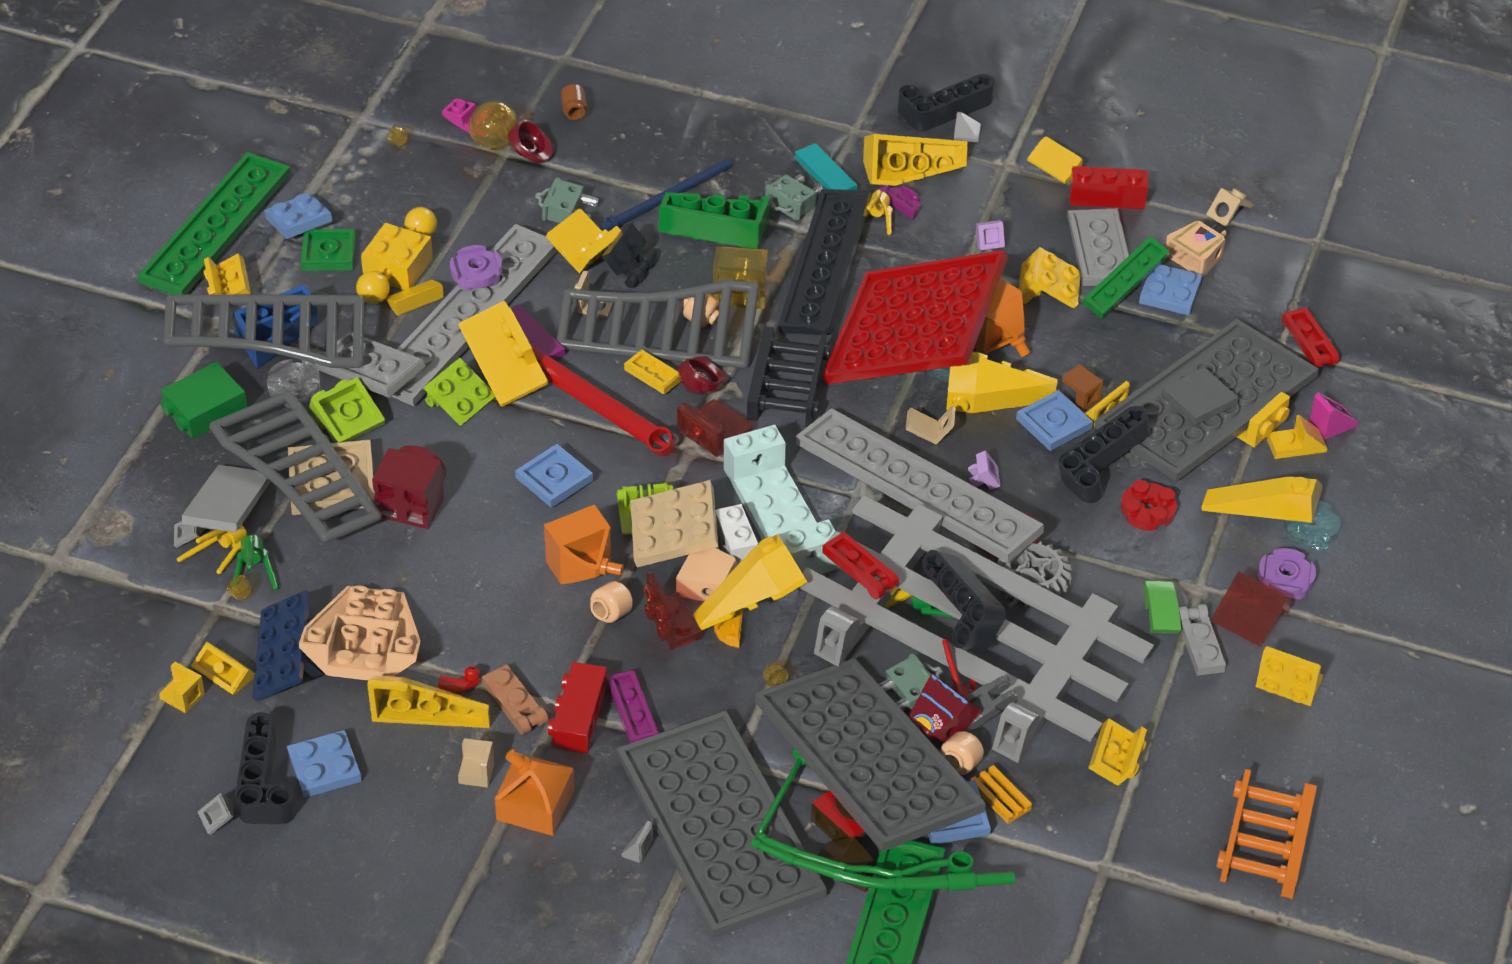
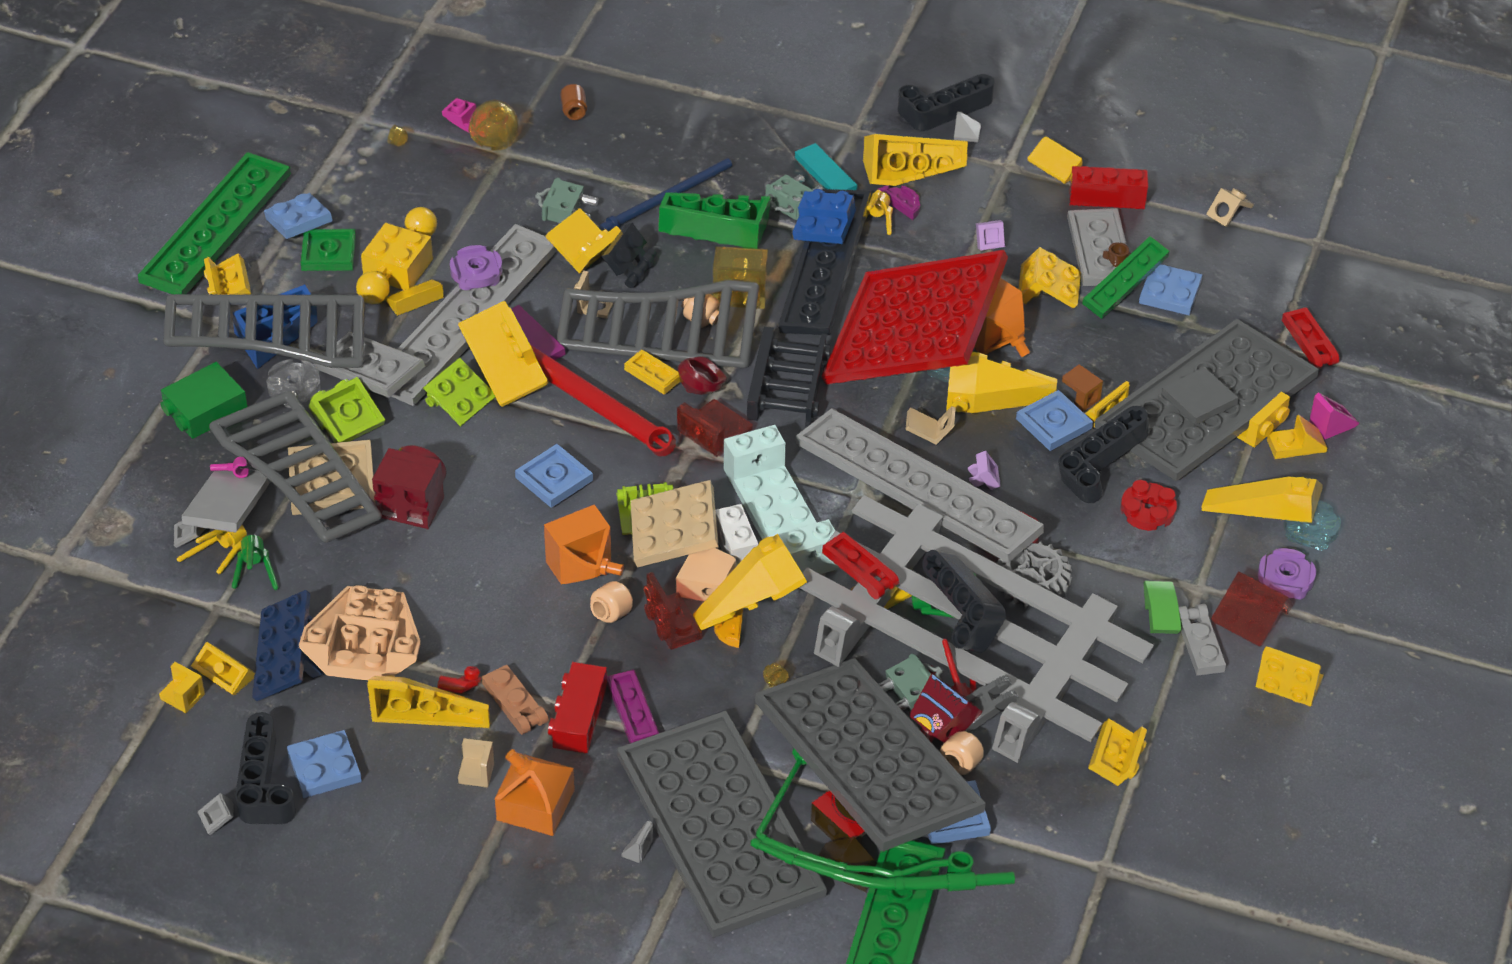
(239, 461): none -> dark pink hand
(239, 587): clear yellow hinge -> none
(530, 142): dark red hat -> none
(824, 216): none -> blue plate
(1005, 792): light orange tile -> none
(1116, 253): none -> reddish brown plate
(1197, 246): light nougat torso -> none
(1295, 827): orange fence -> none

